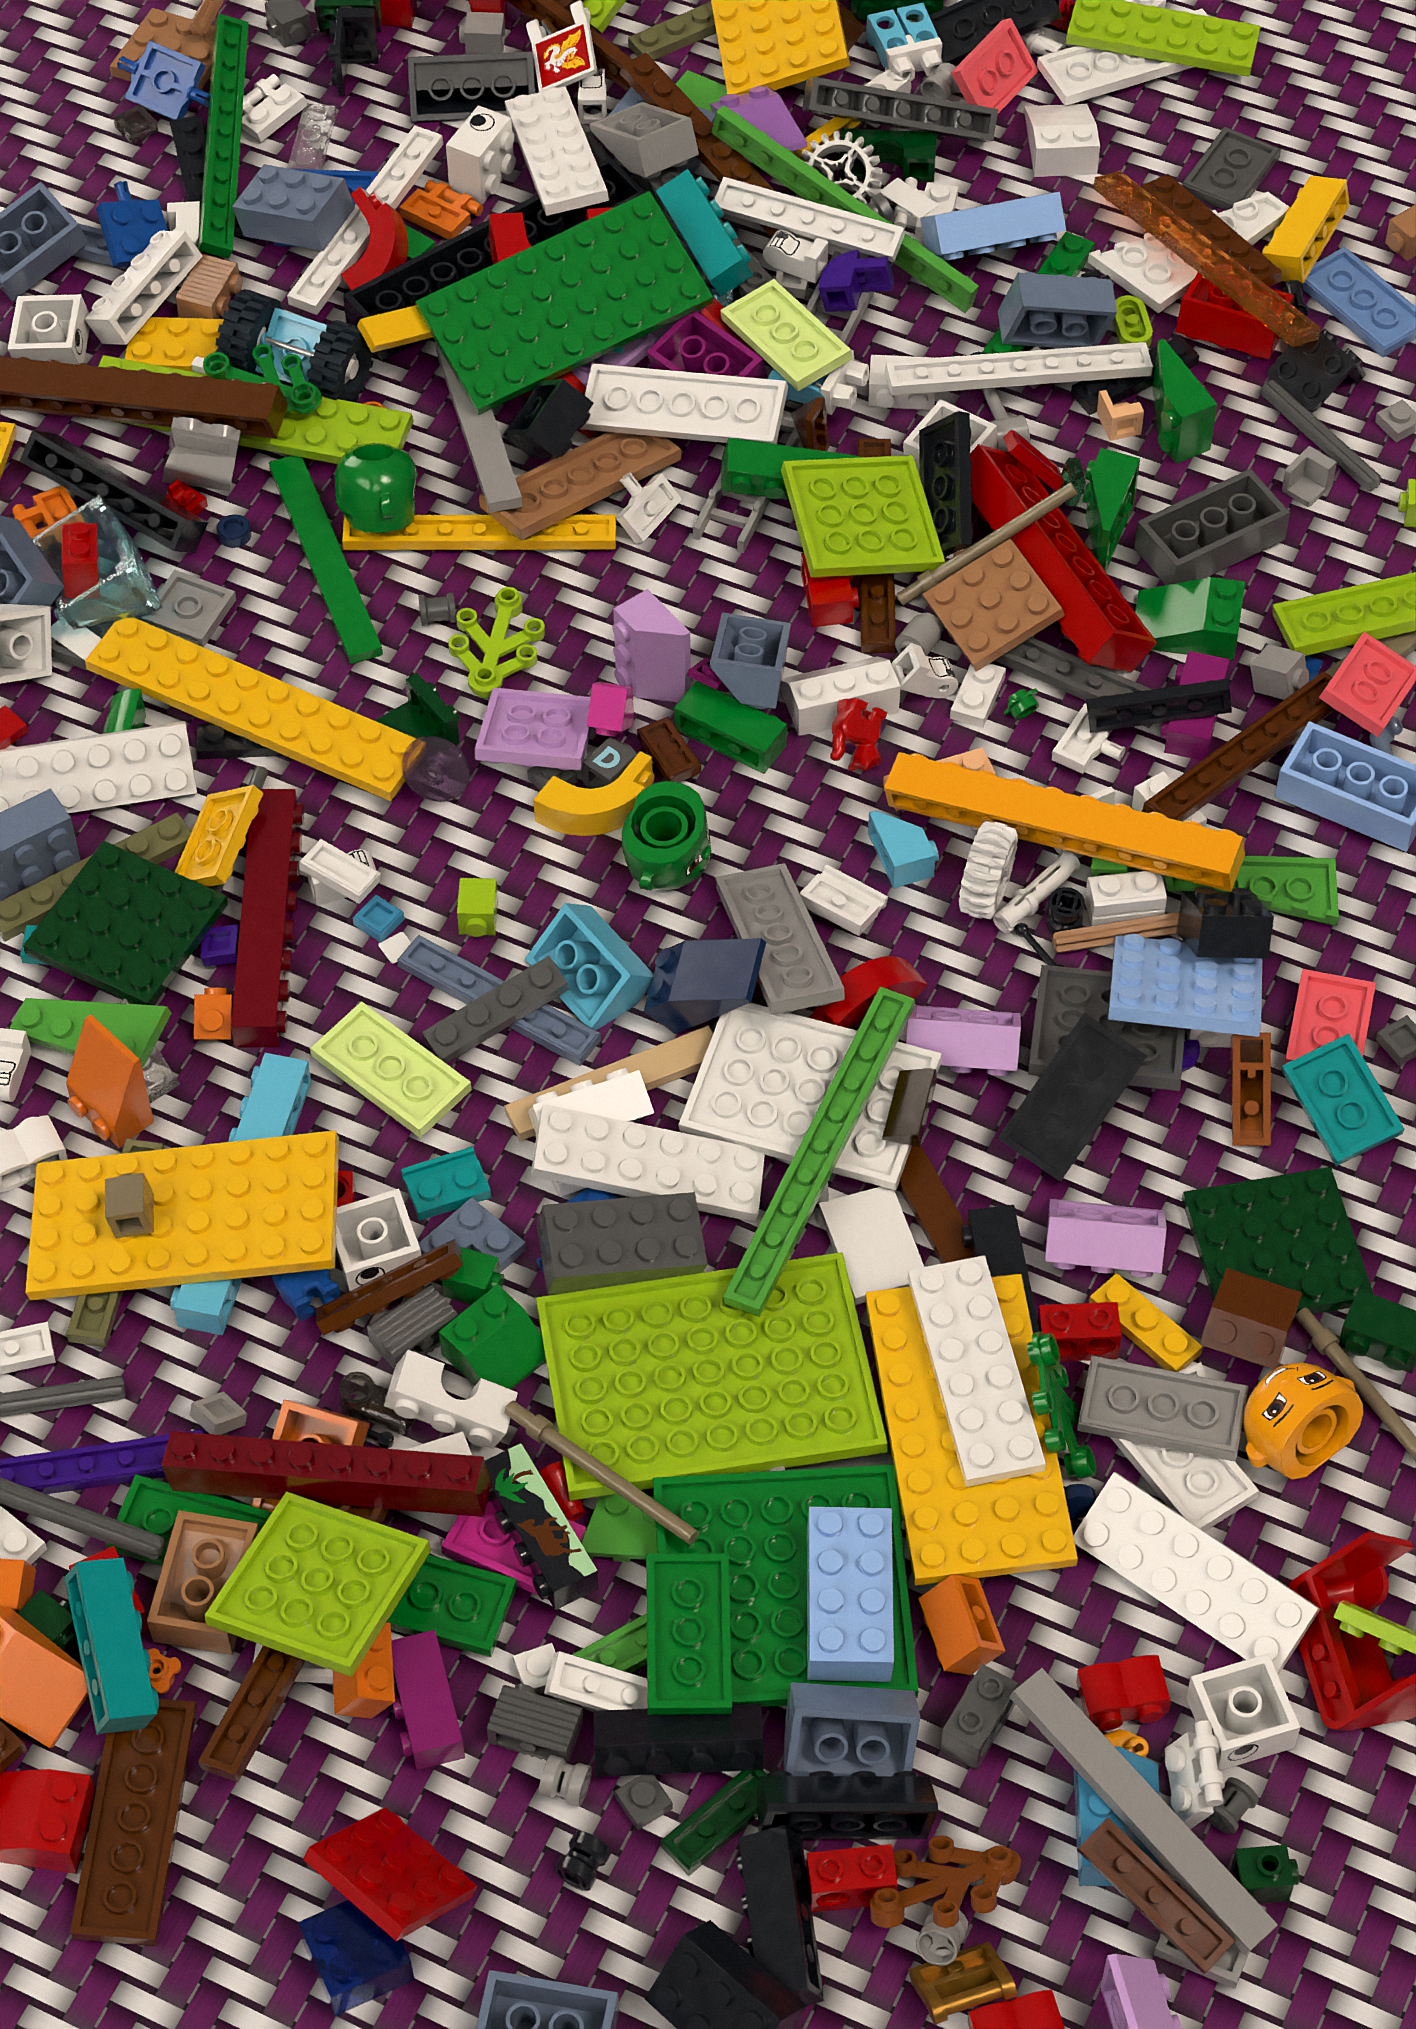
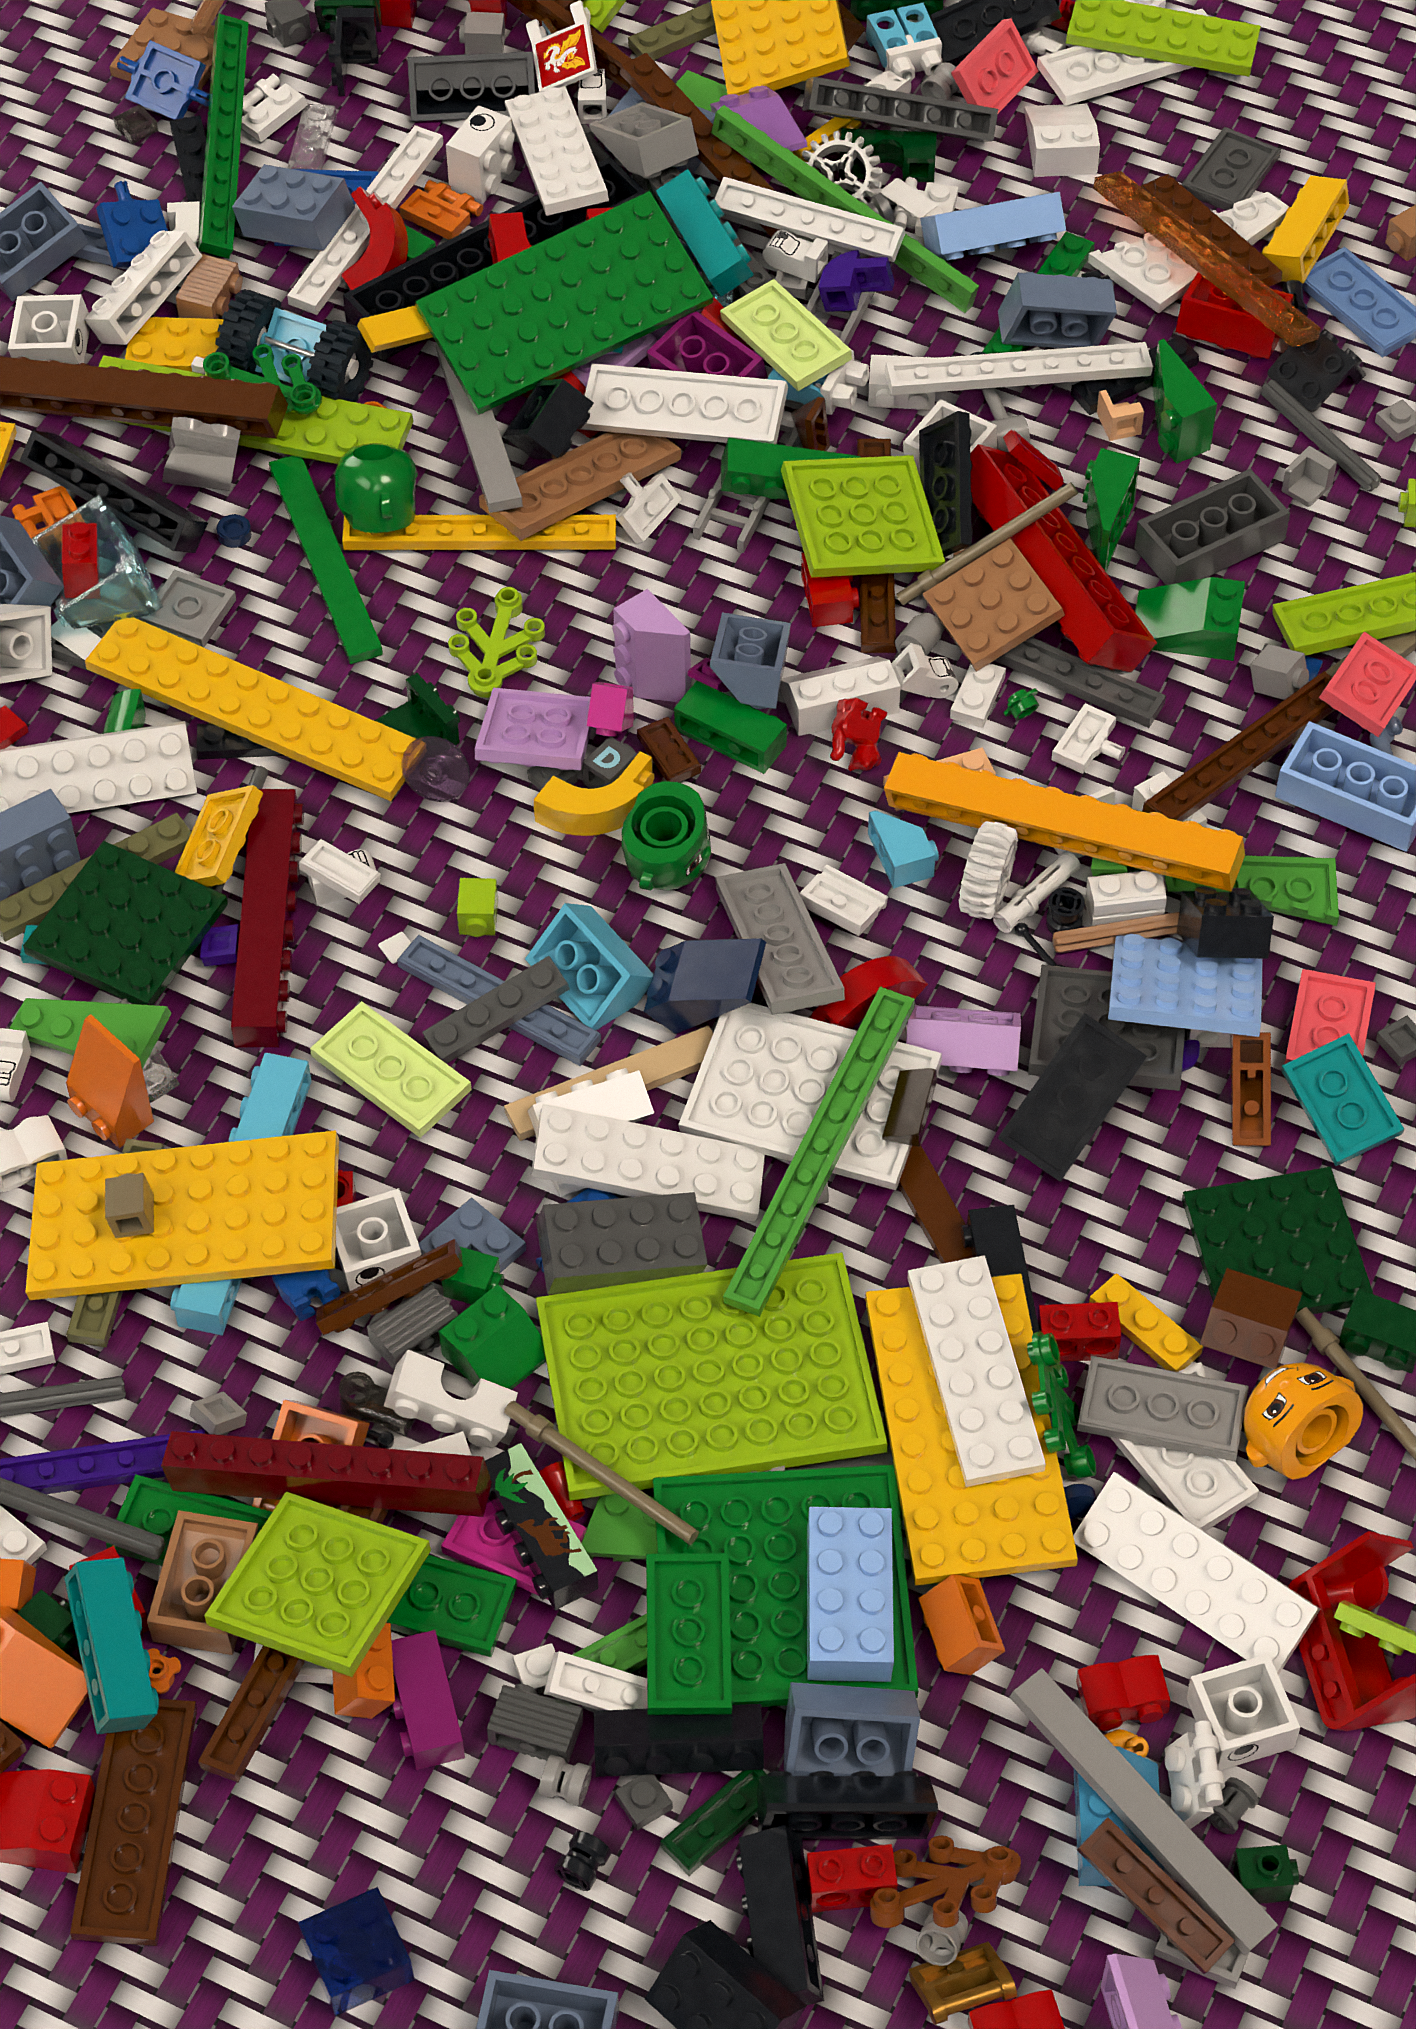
(186, 497): red tile -> none
(213, 1015): orange bracket -> none
(378, 918): dark azure tile -> none
(390, 1873): red plate -> none
(437, 609): dark grey bush -> none
(445, 1183): teal plate -> none
(873, 1240): white tile -> none
(978, 1717): dark grey brick -> none
(1073, 473): clear green tile -> none
(1105, 1237): lavender slope -> none
(1132, 321): lime plate -> none
(1159, 705): black plate -> none
(1193, 736): magenta brick -> none

